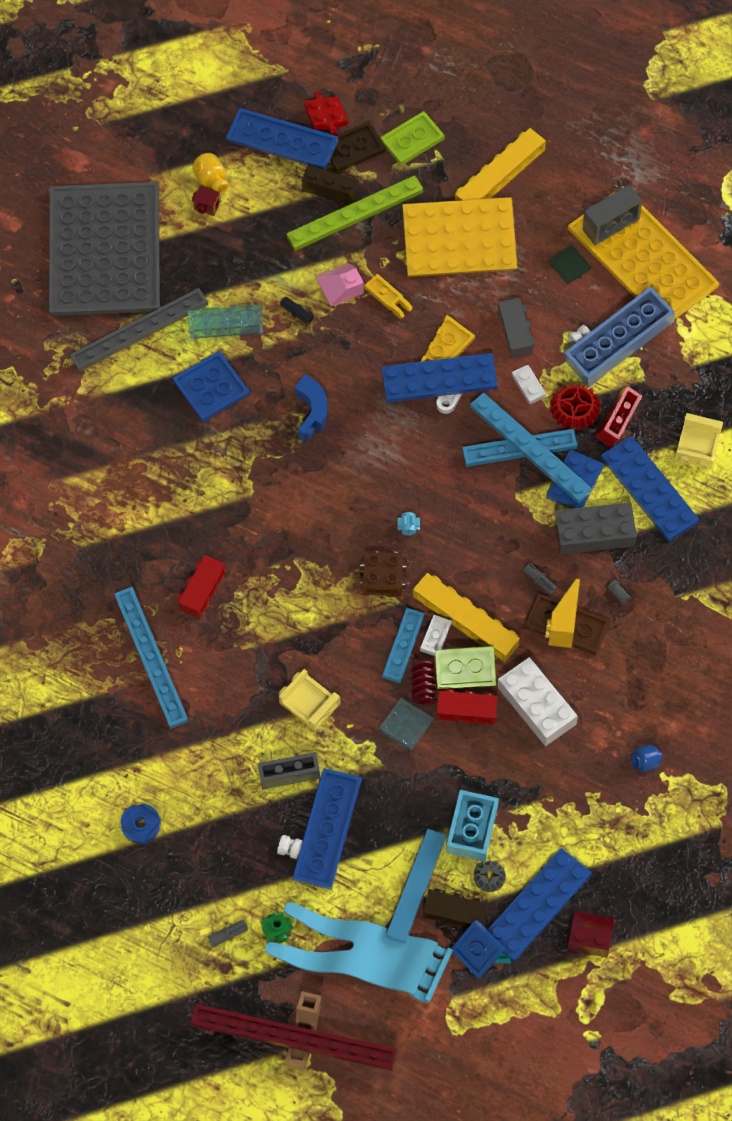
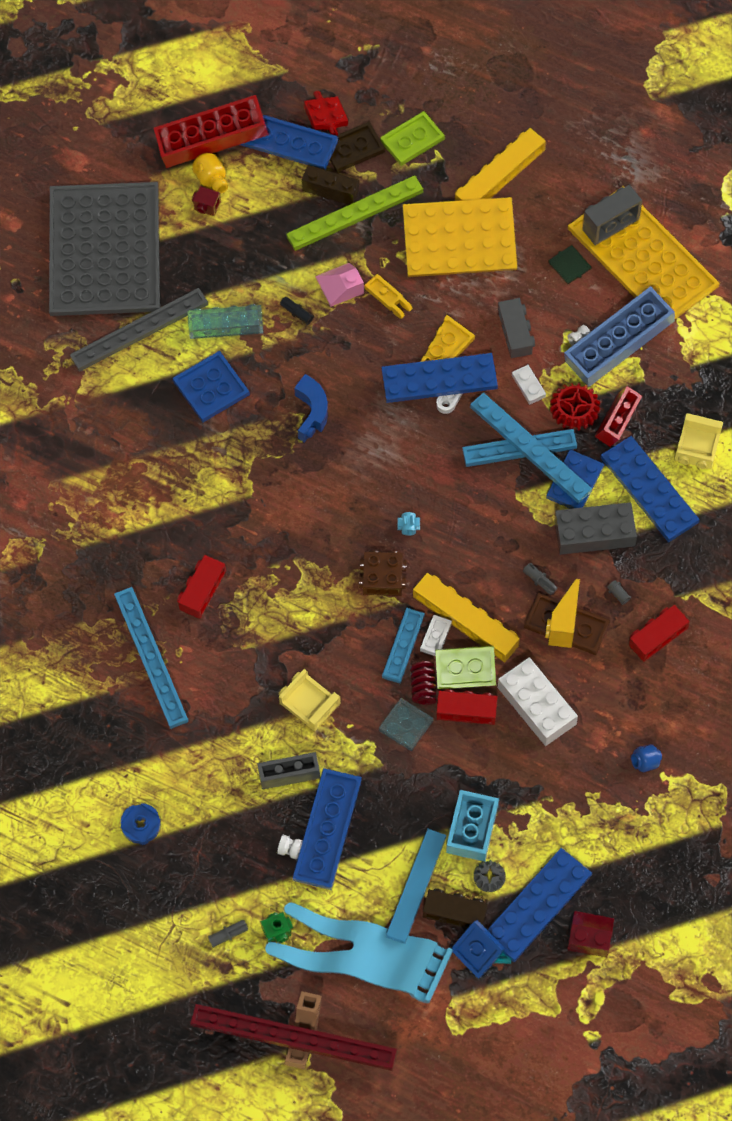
(211, 131): none -> red brick
(658, 632): none -> red brick

